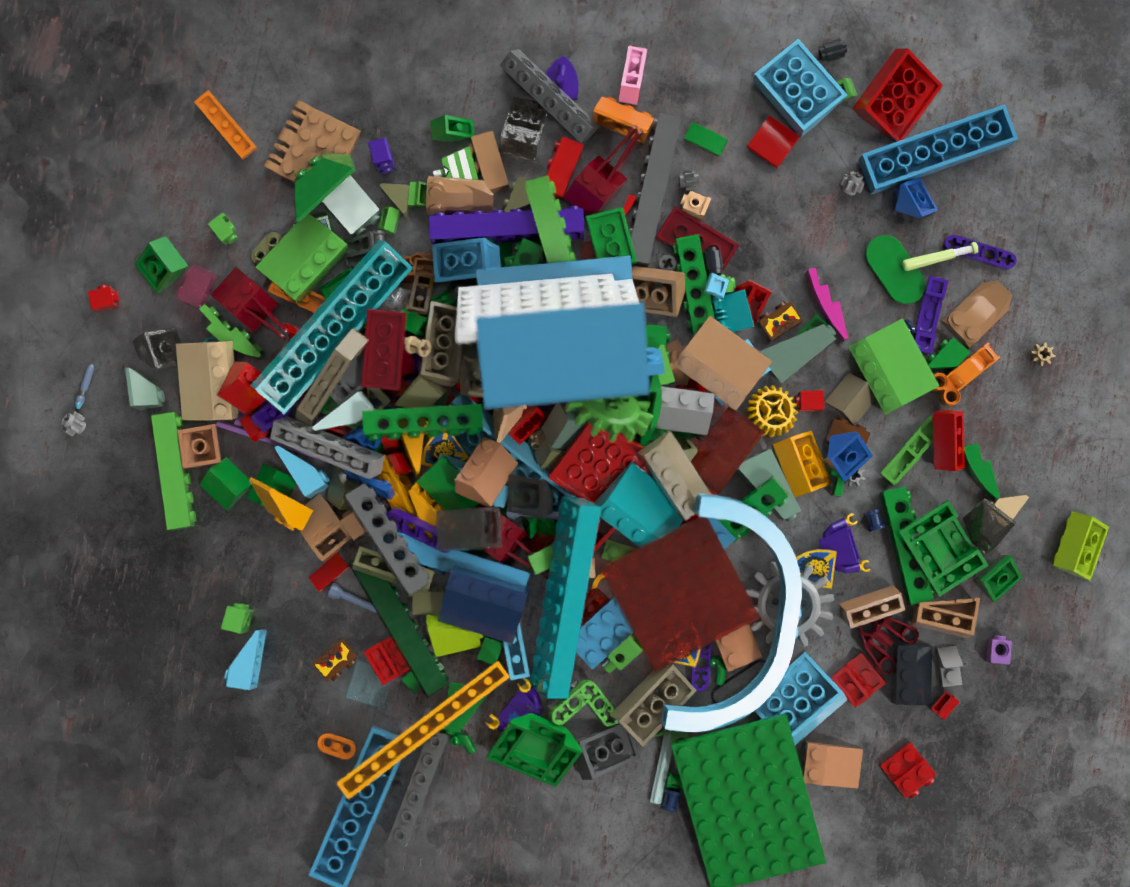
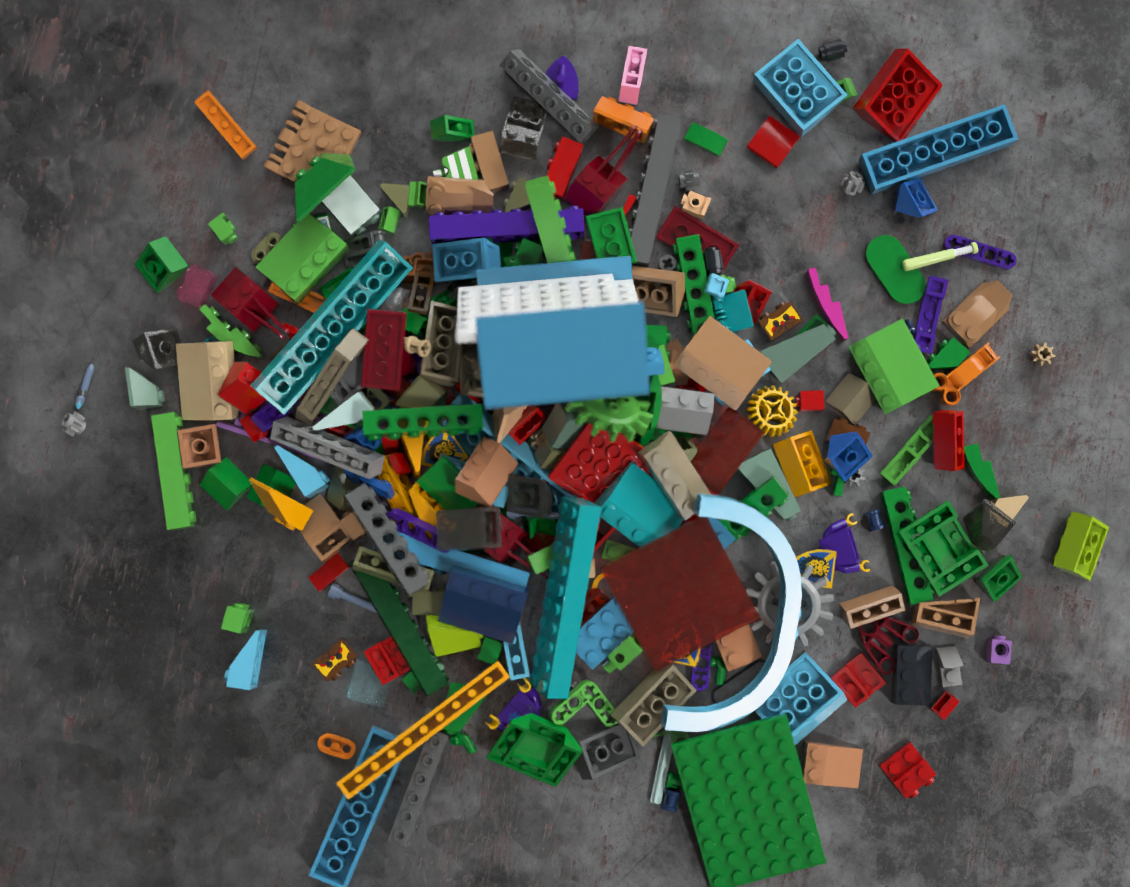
(104, 298): red brick -> none
(381, 156): dark purple brick -> none

